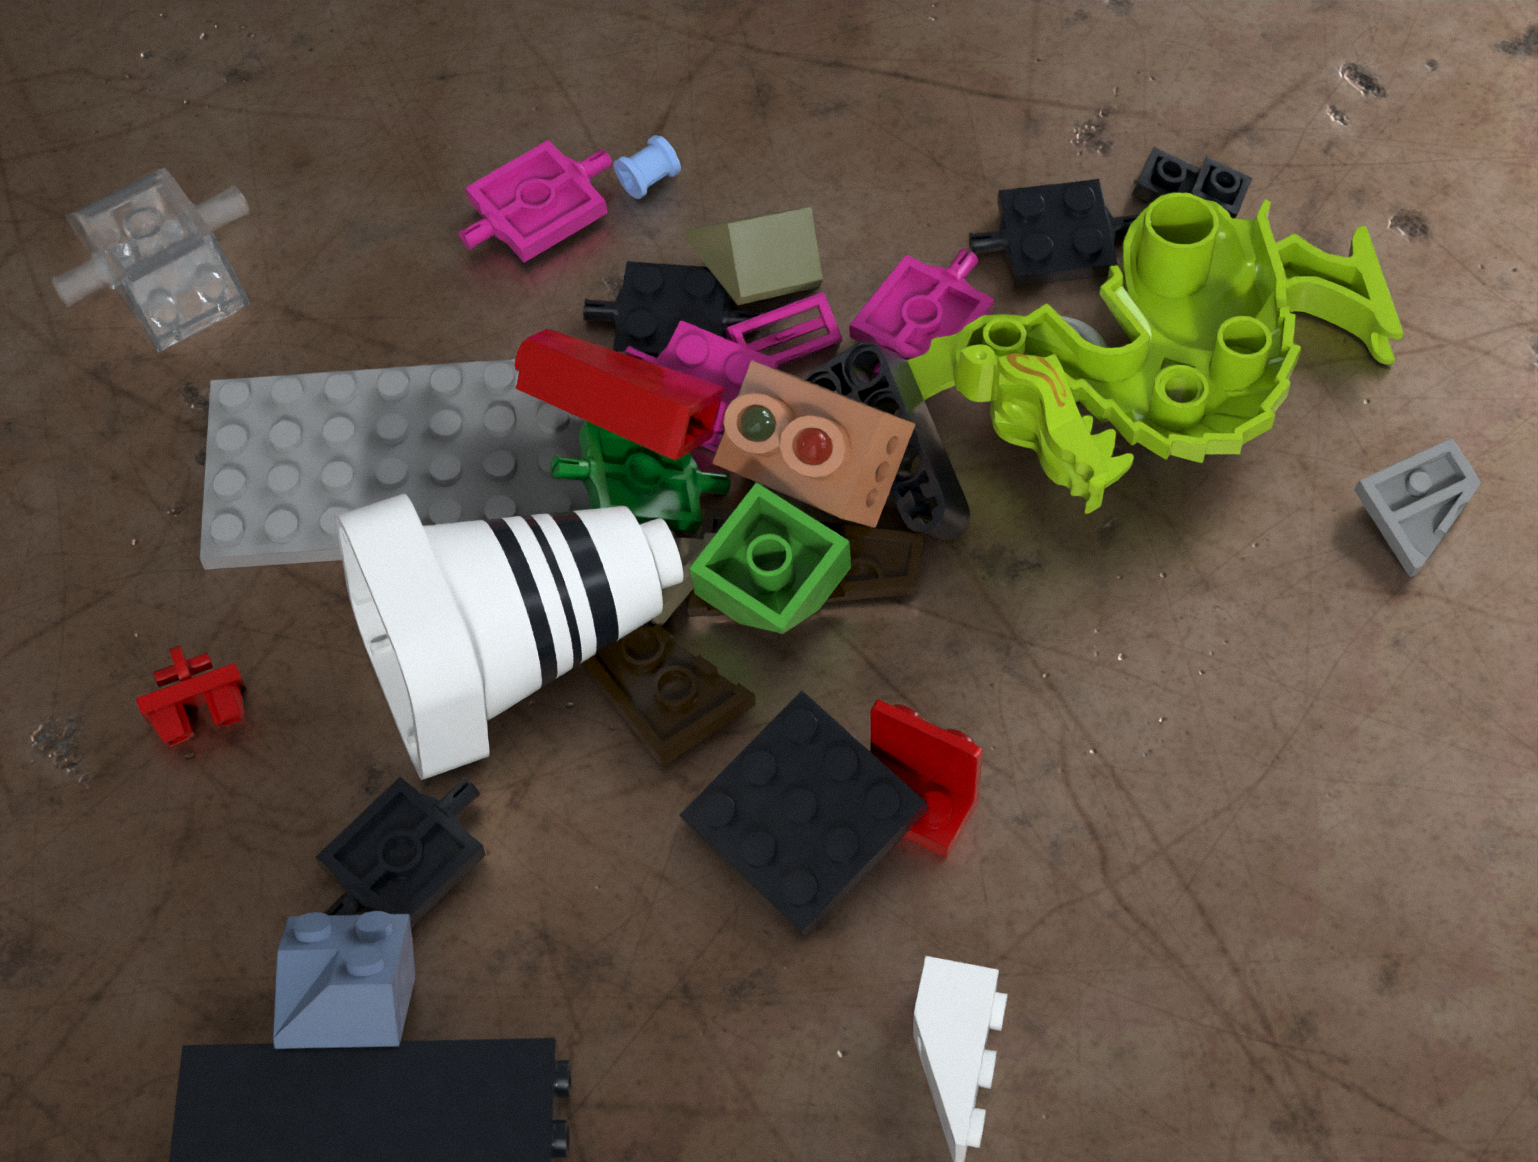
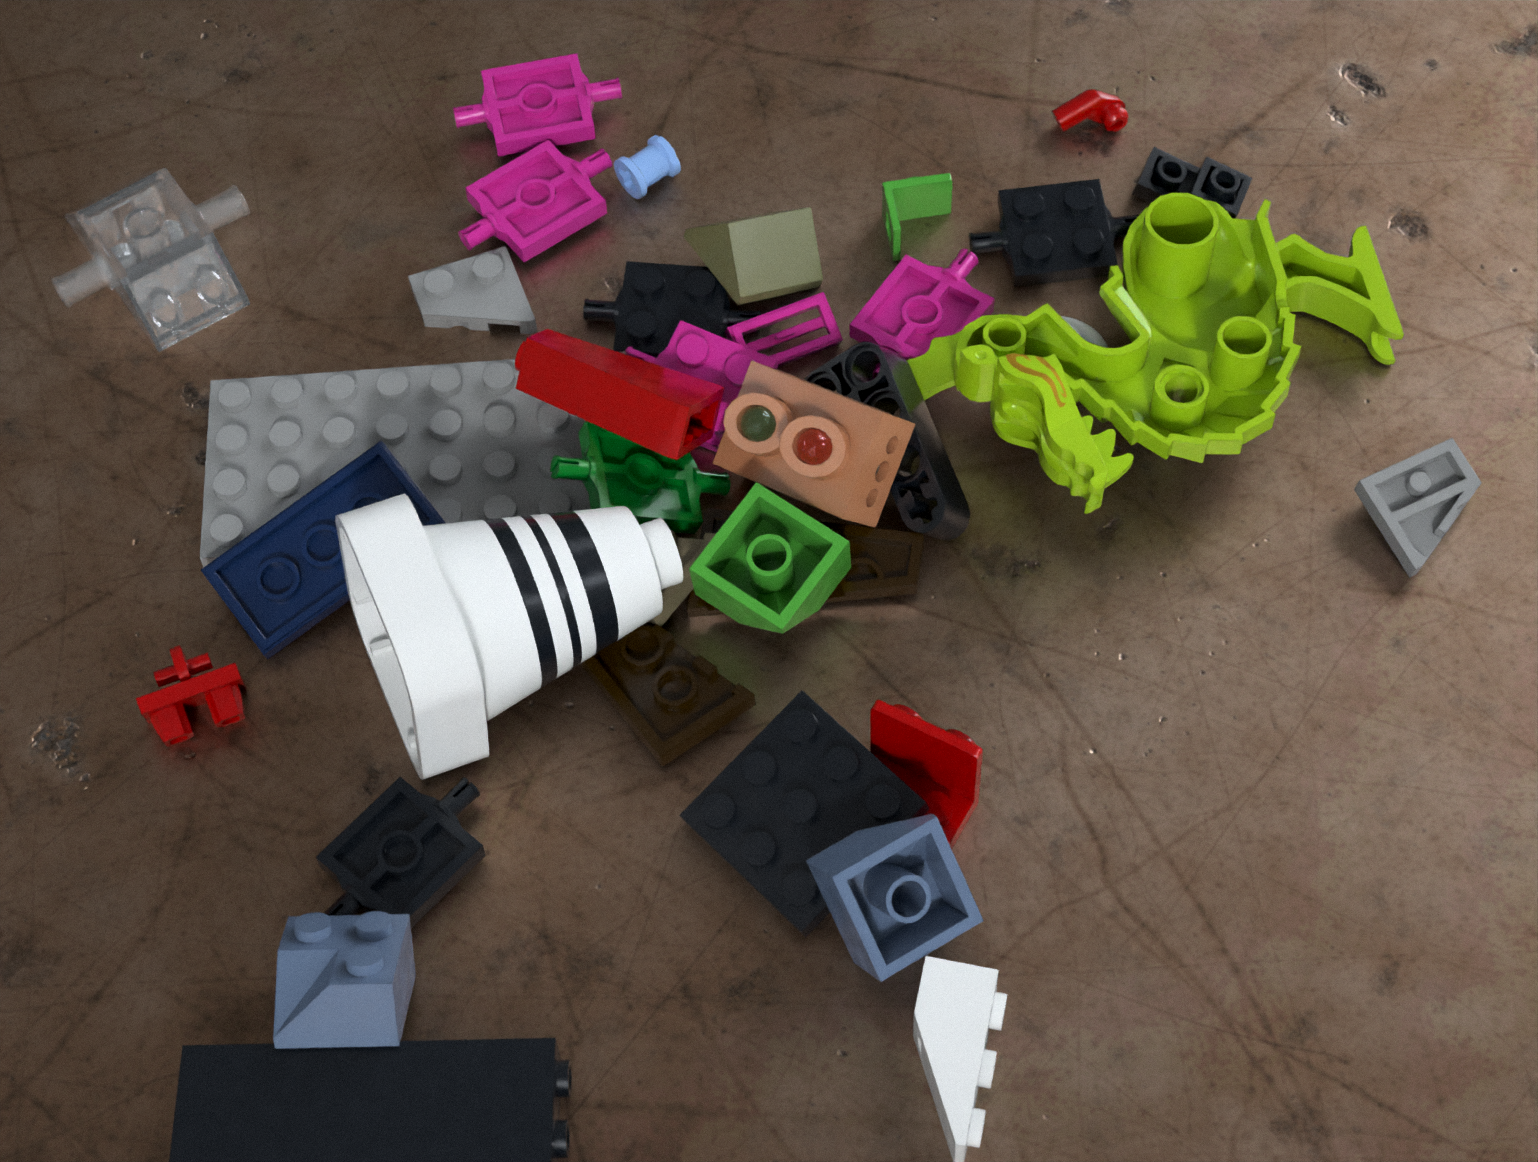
(292, 566): none -> dark blue tile
(473, 294): none -> light grey wing
(538, 104): none -> dark pink plate
(895, 893): none -> sand blue slope
(911, 200): none -> bright green bracket
(1094, 106): none -> red arm

